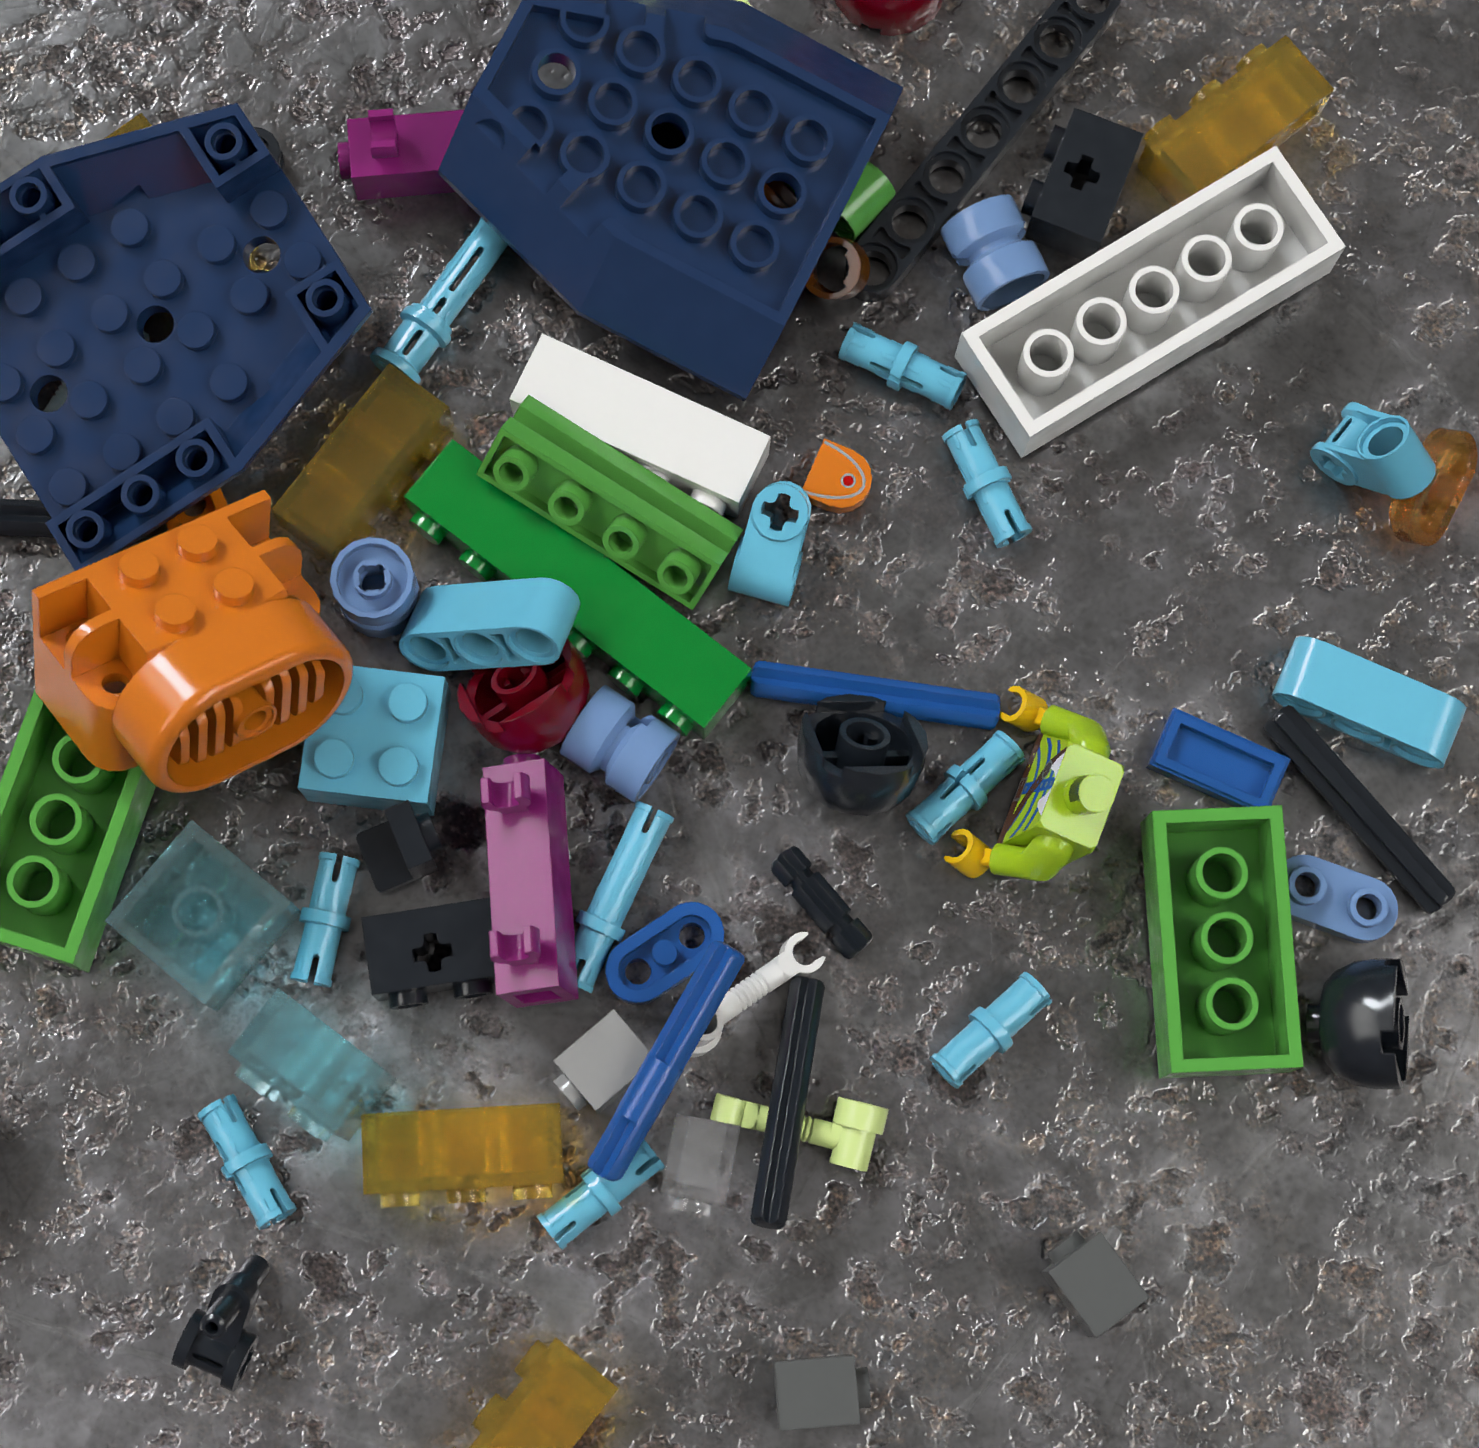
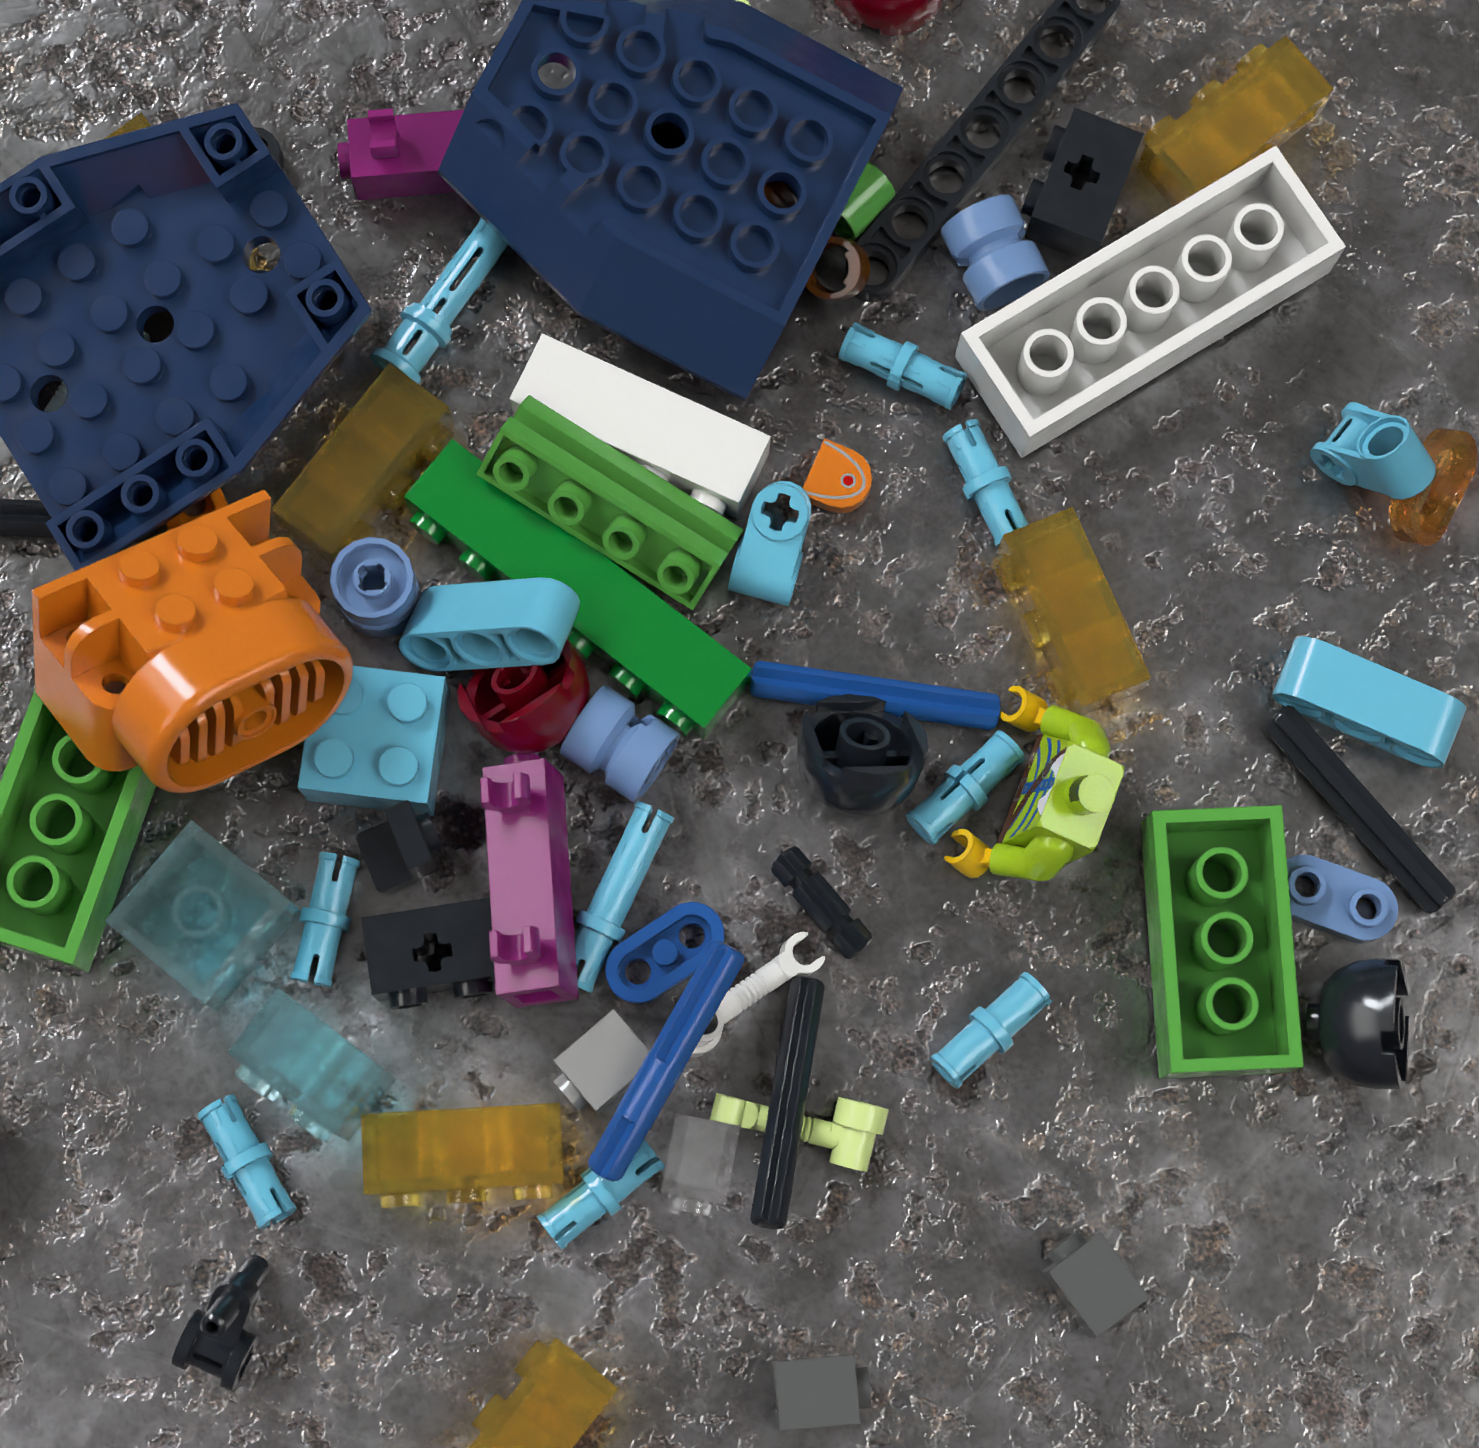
(1070, 613): none -> clear yellow brick
(1217, 762): blue tile -> none

